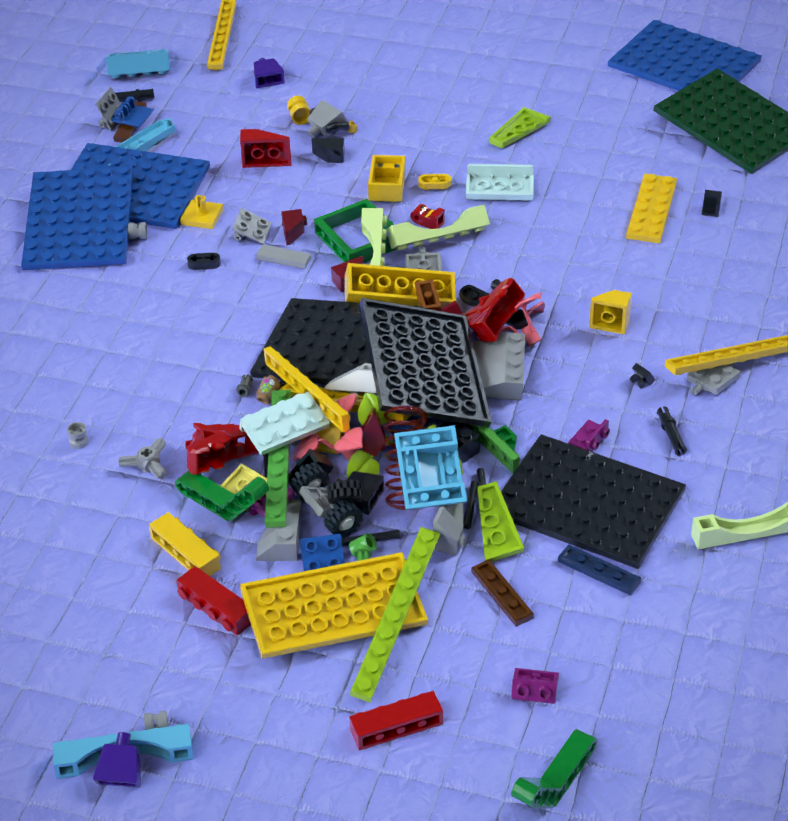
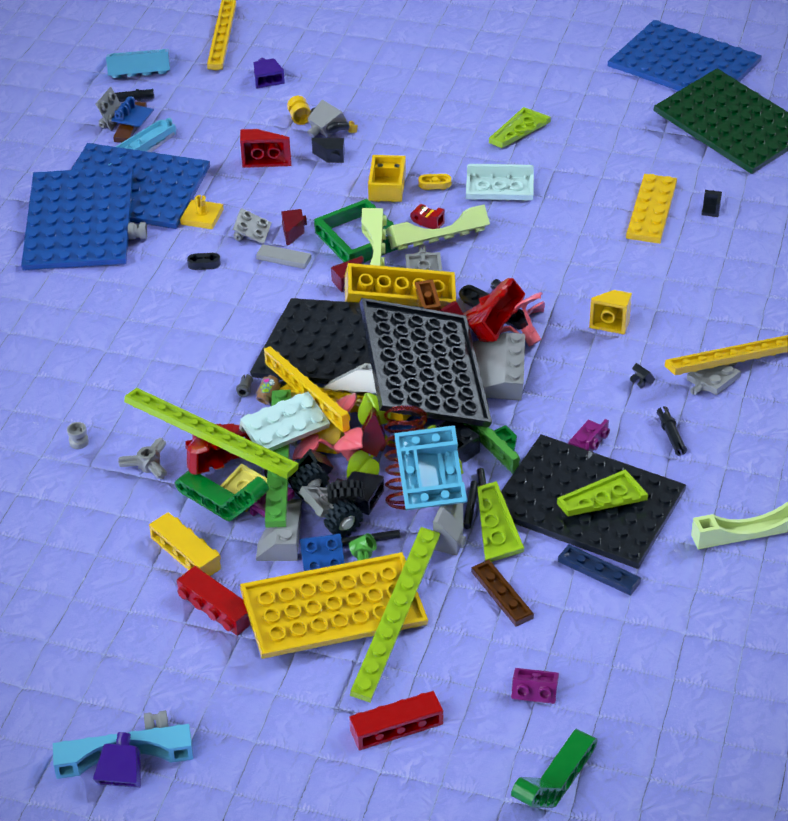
(211, 433): none -> lime plate
(606, 493): none -> lime wing

